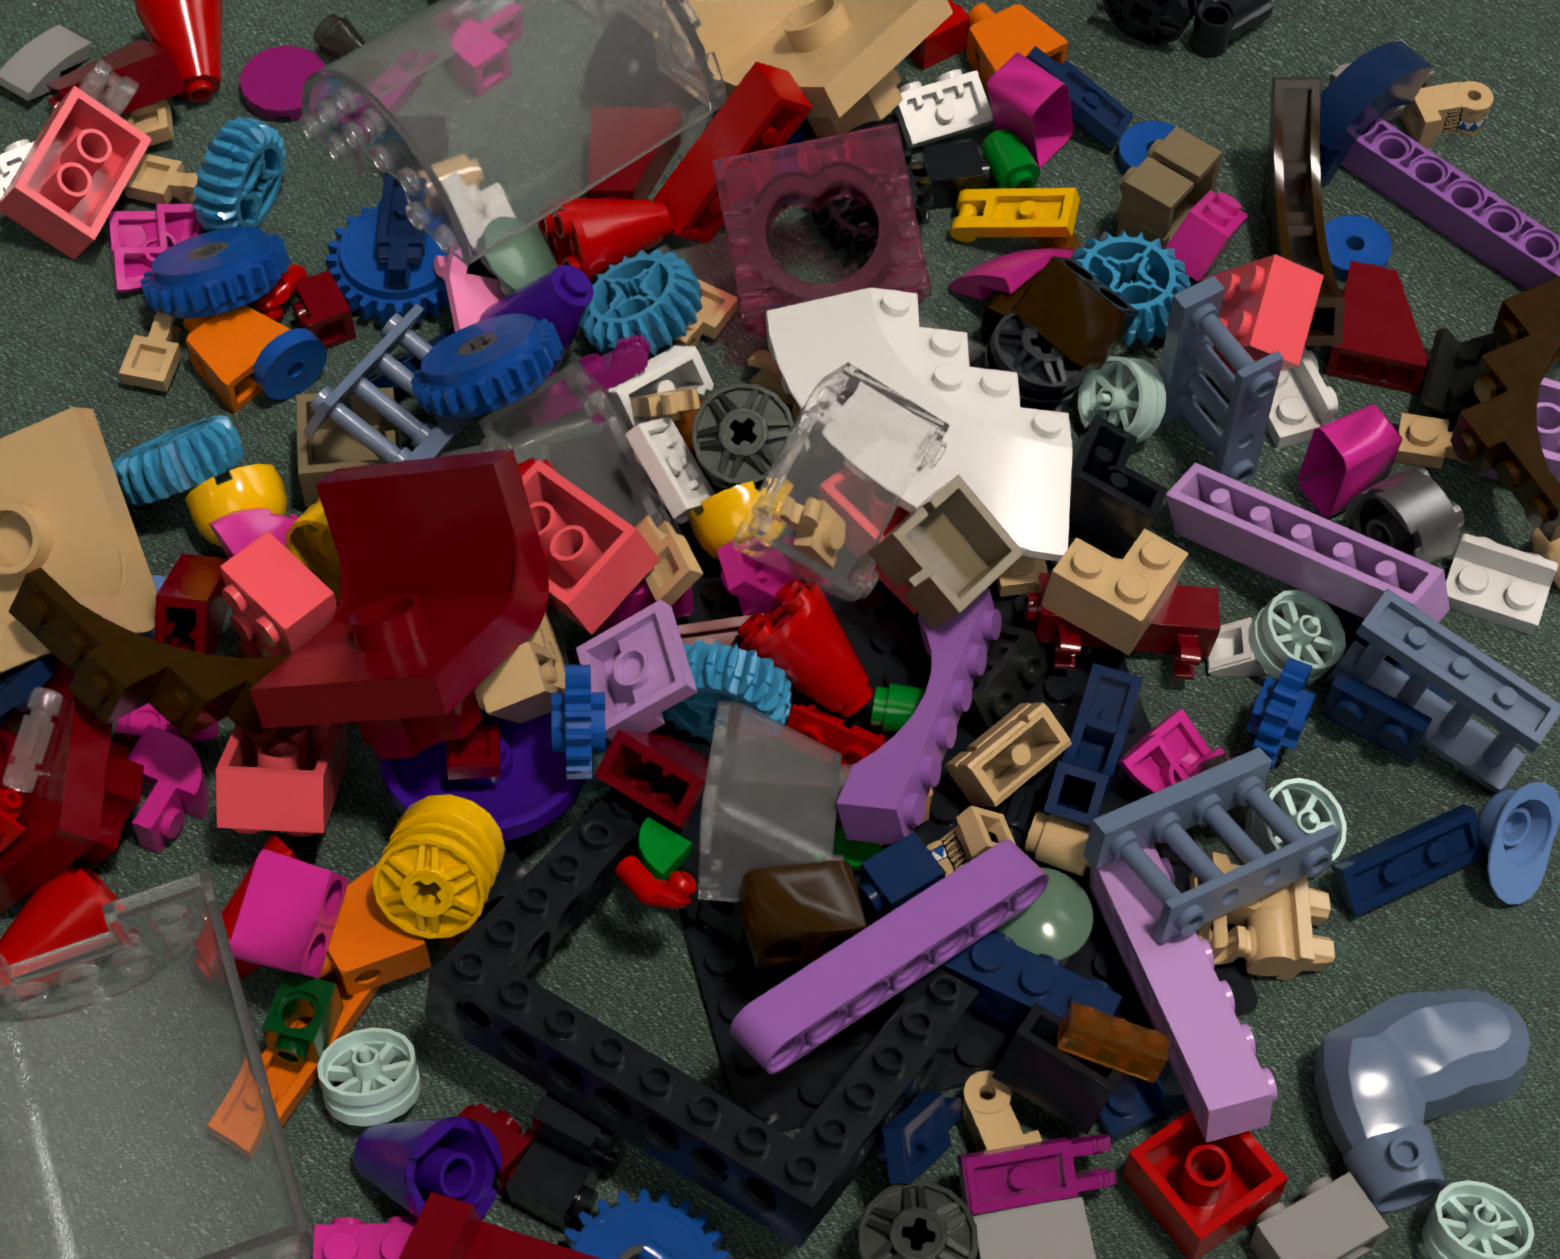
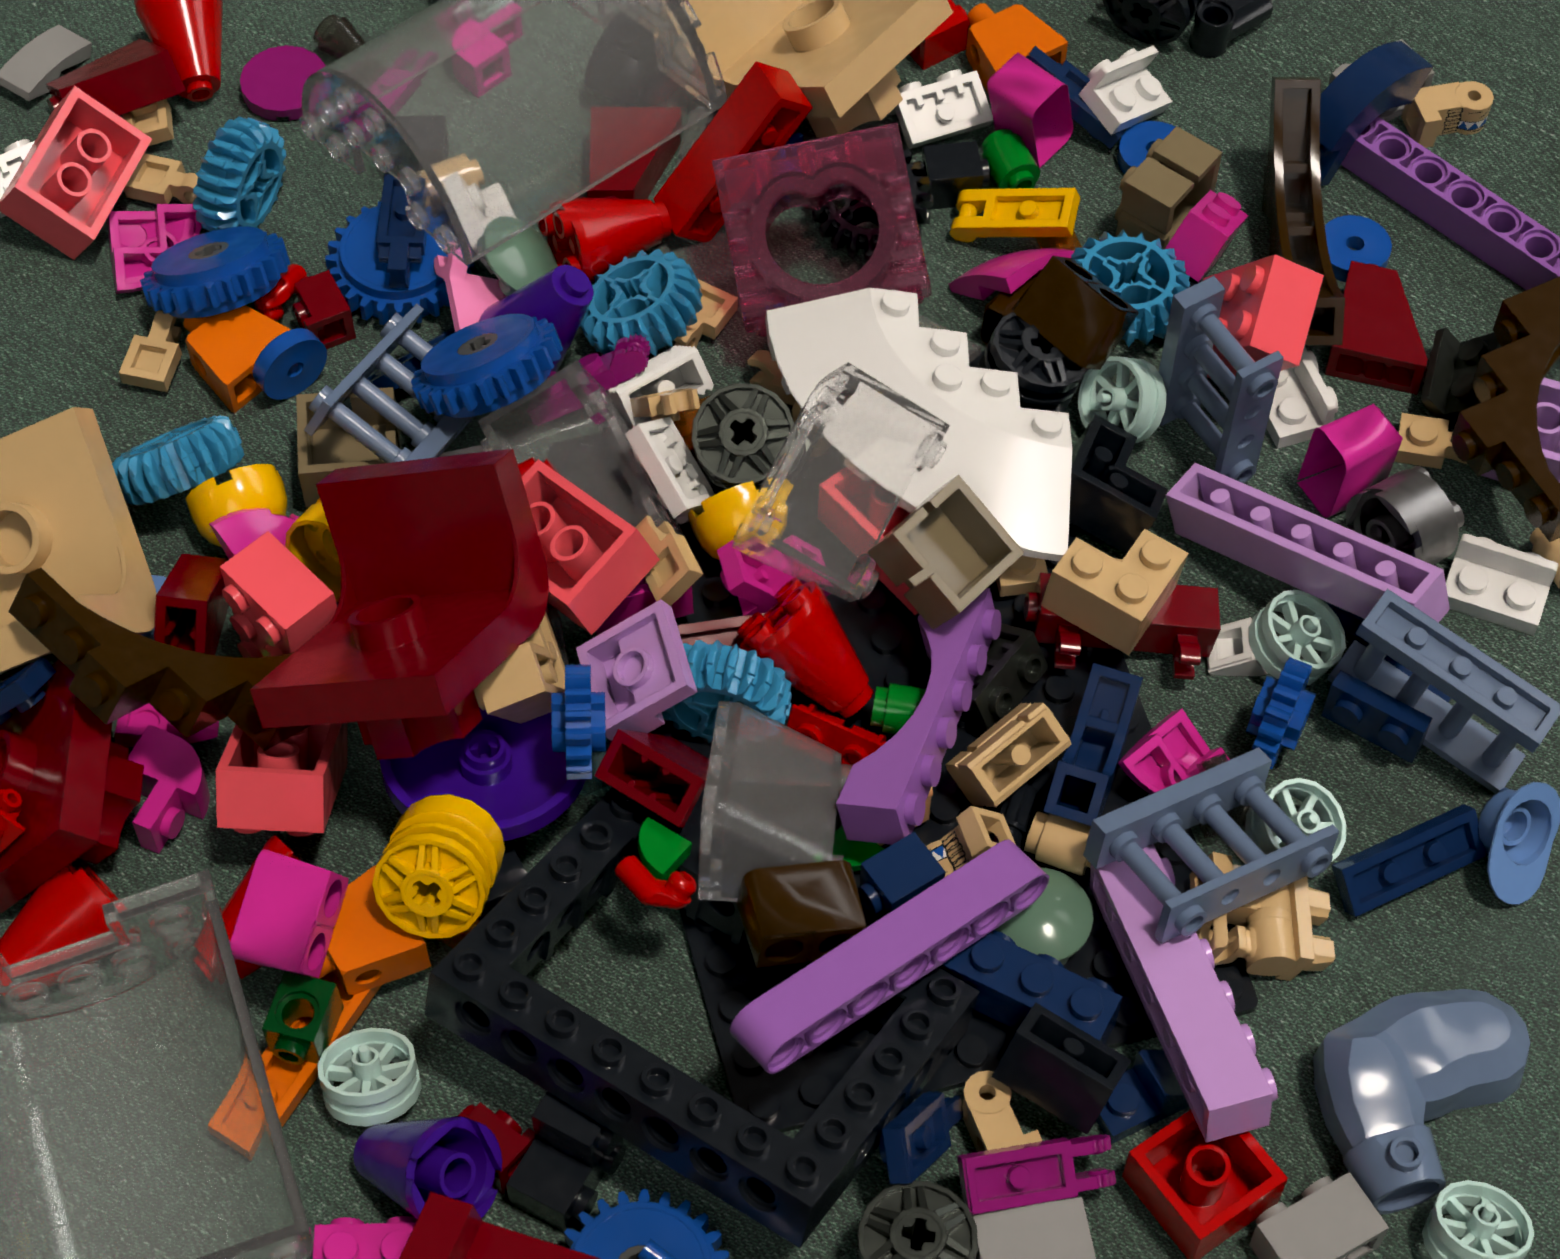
(32, 740): clear axle -> none
(119, 89): clear wheel -> none
(475, 754): dark red tile -> none
(817, 527): tan plate -> none
(1113, 1042): clear orange piece -> none
(1125, 91): none -> white bracket

